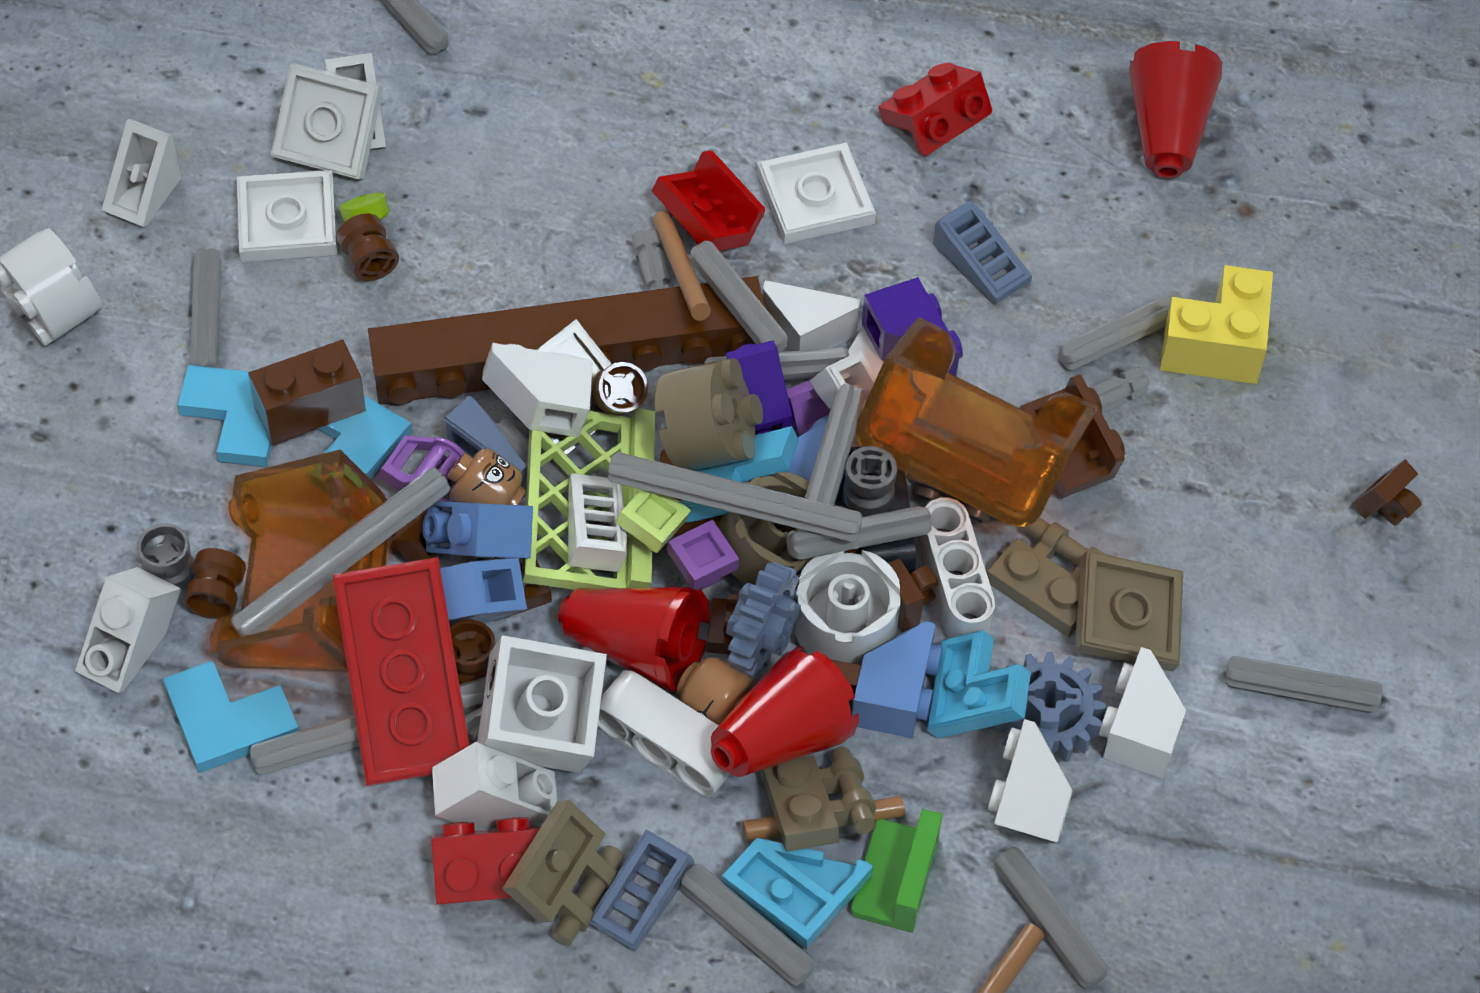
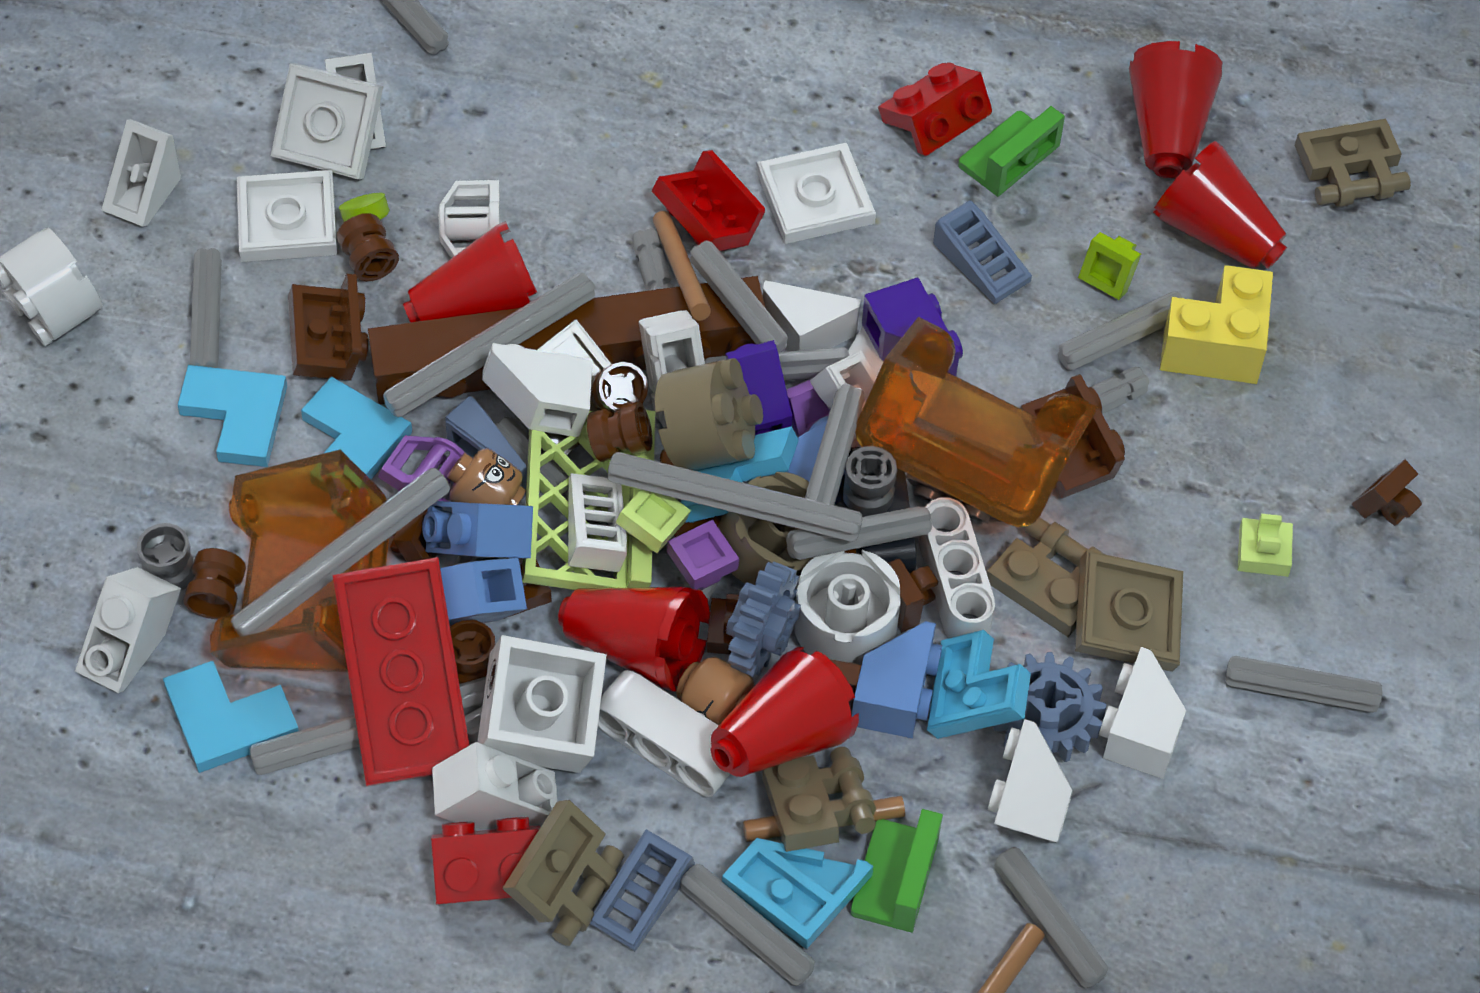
(307, 391): reddish brown brick -> none
(327, 330): none -> reddish brown bracket
(472, 221): none -> white piece
(474, 352): none -> light grey axle
(476, 280): none -> red cone
(623, 431): none -> reddish brown wheel
(669, 344): none -> white brick
(1013, 149): none -> bright green panel
(1110, 264): none -> lime tile
(1222, 210): none -> red cone
(1265, 545): none -> yellowish green tile
(1350, 150): none -> dark tan plate

